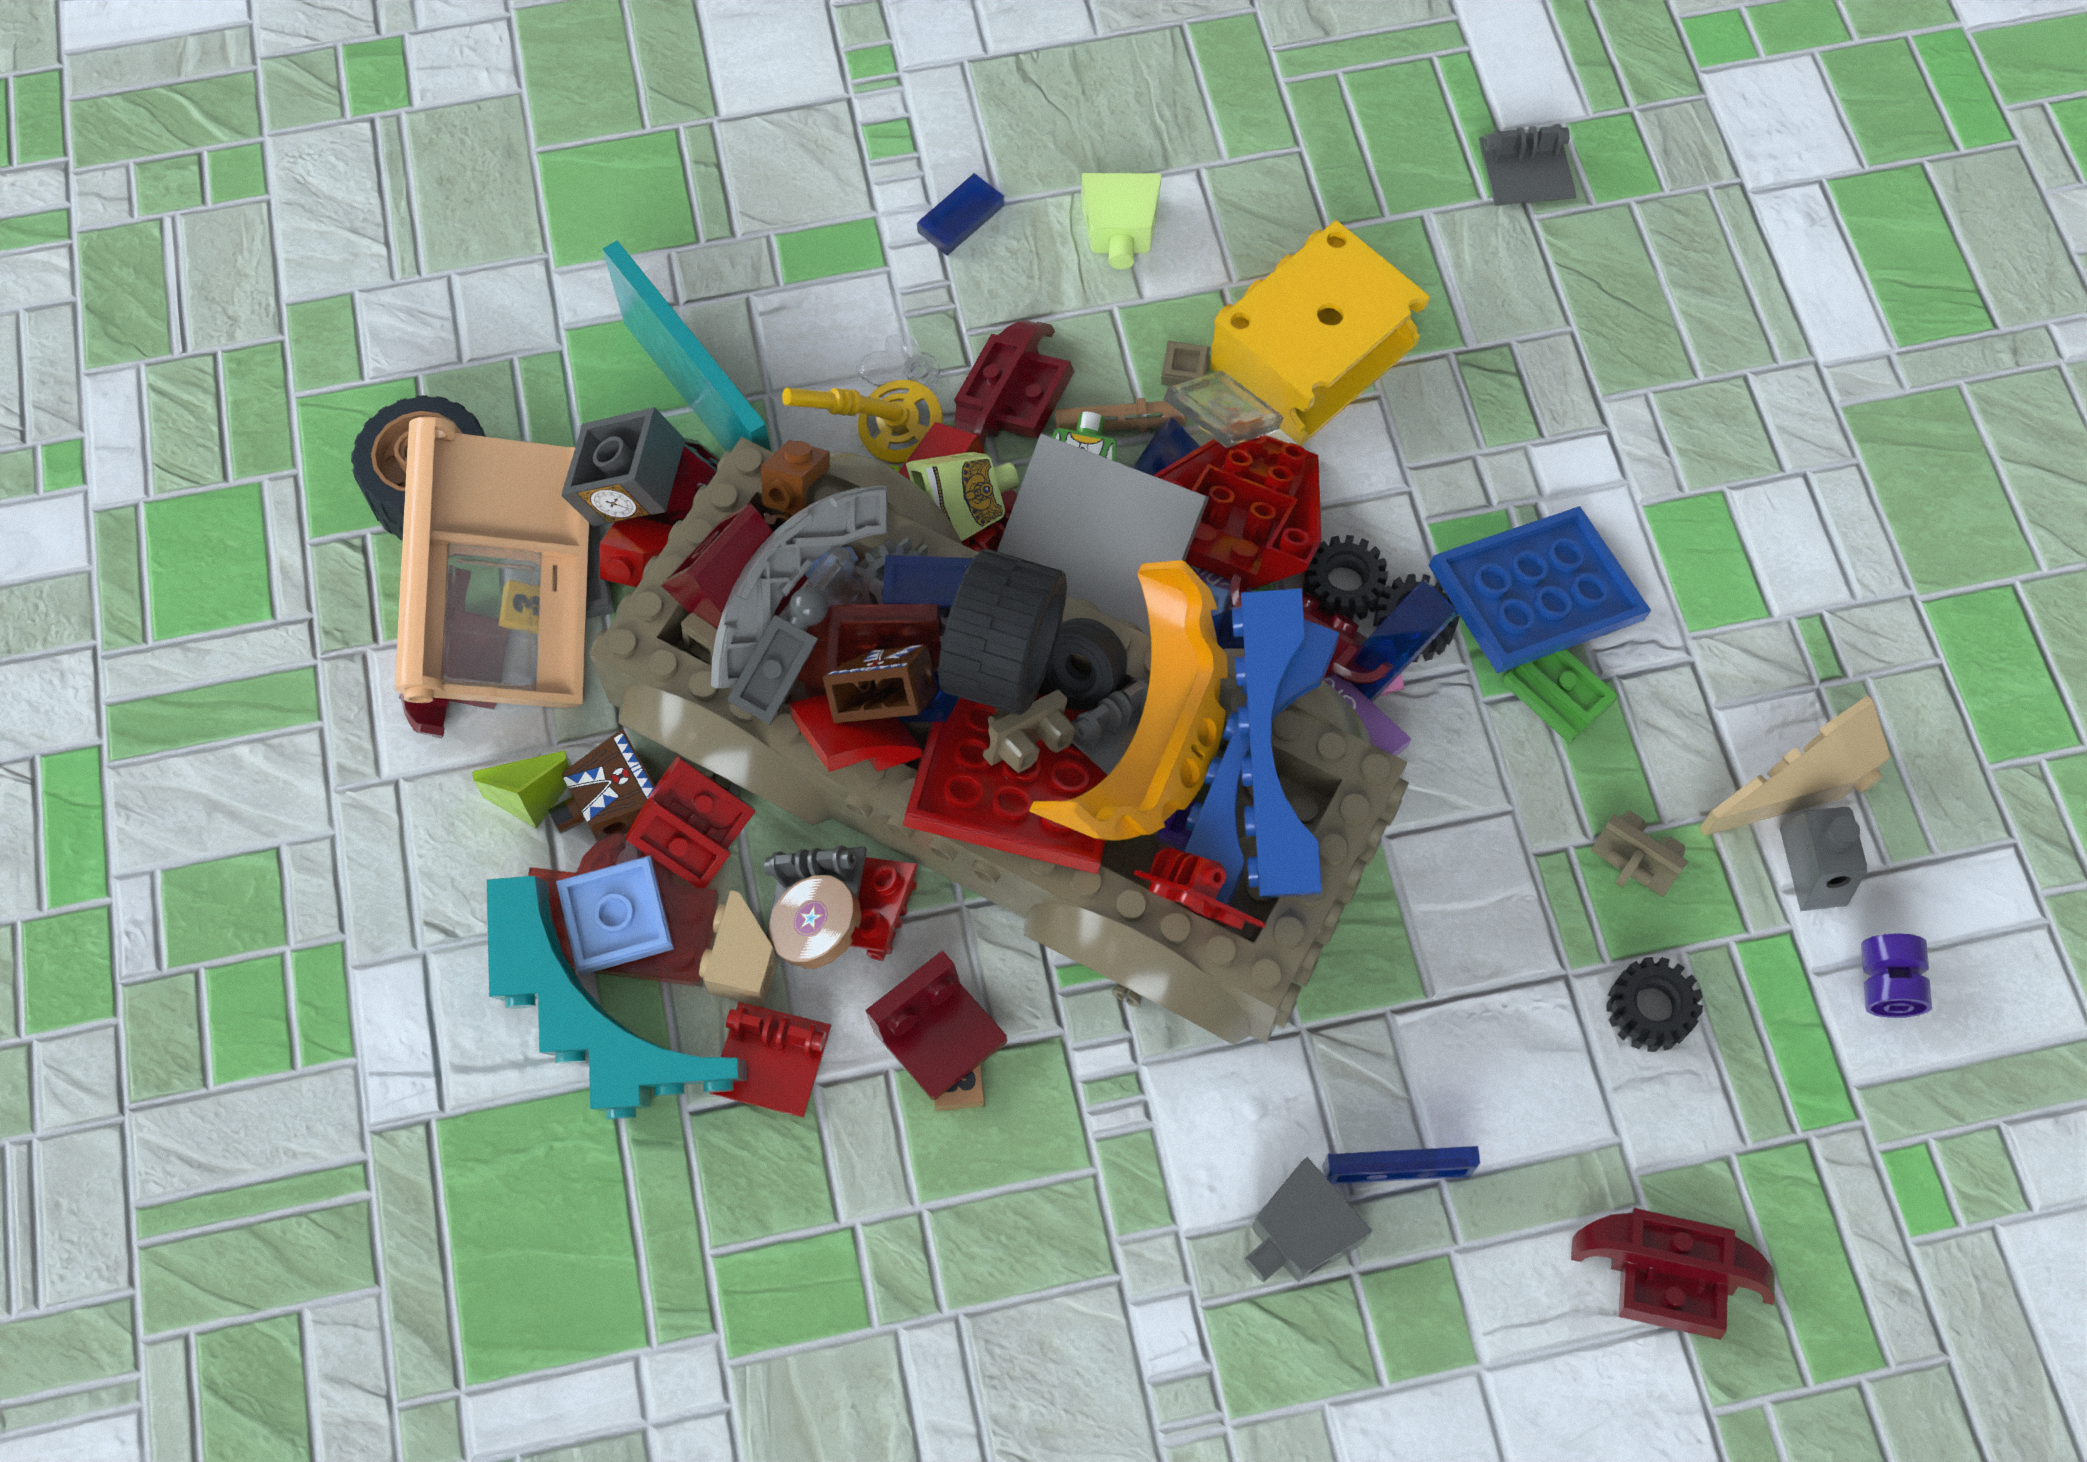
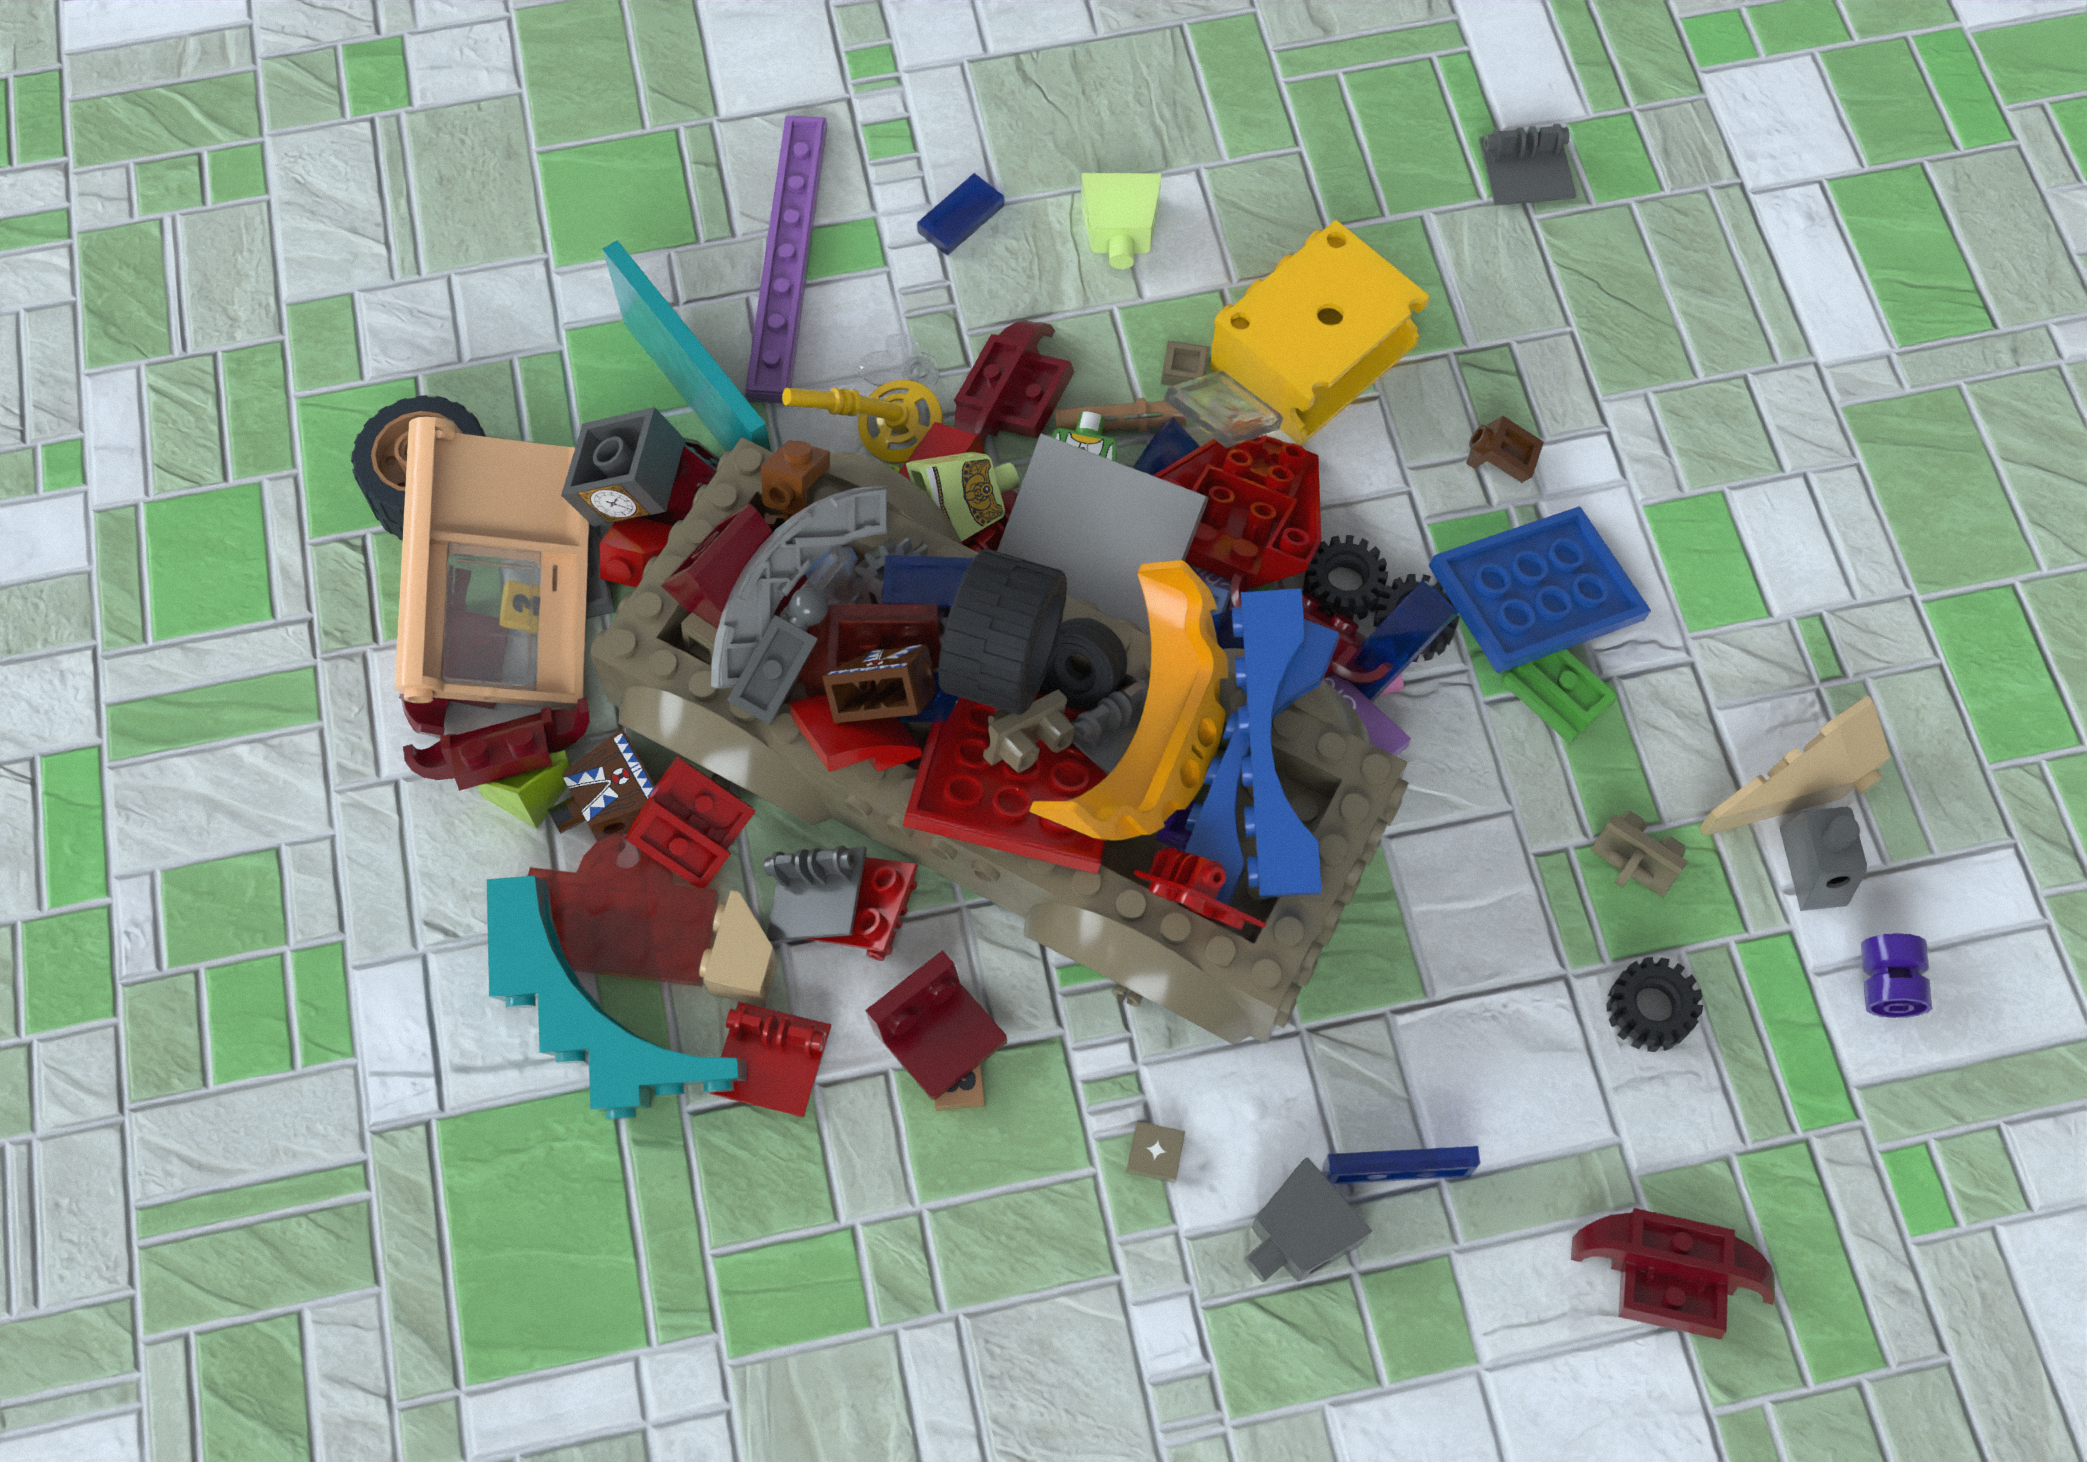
(501, 748): none -> dark red plate
(614, 915): light blue tile -> none
(786, 259): none -> medium lavender tile
(814, 921): tile -> none
(1155, 1152): none -> dark tan tile
(1505, 447): none -> reddish brown bracket

